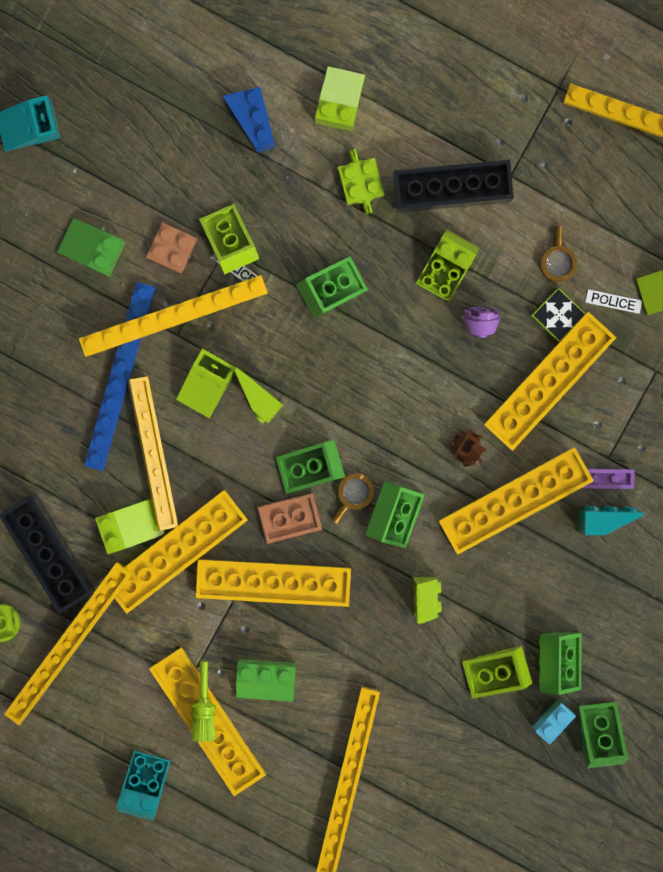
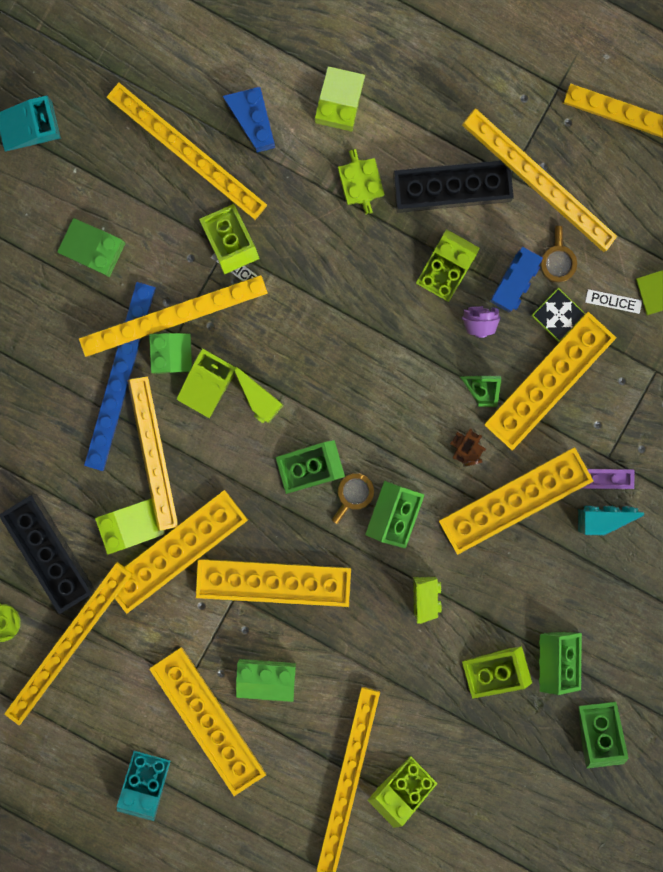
(170, 353): none -> bright green slope
(171, 248): nougat plate -> none
(186, 151): none -> yellow plate
(203, 711): lime piece -> none
(289, 518): nougat tile -> none
(331, 287): bright green slope -> none
(402, 793): none -> lime slope
(484, 389): none -> bright green slope
(516, 280): none -> blue wedge
(539, 180): none -> yellow plate
(553, 721): medium azure brick -> none

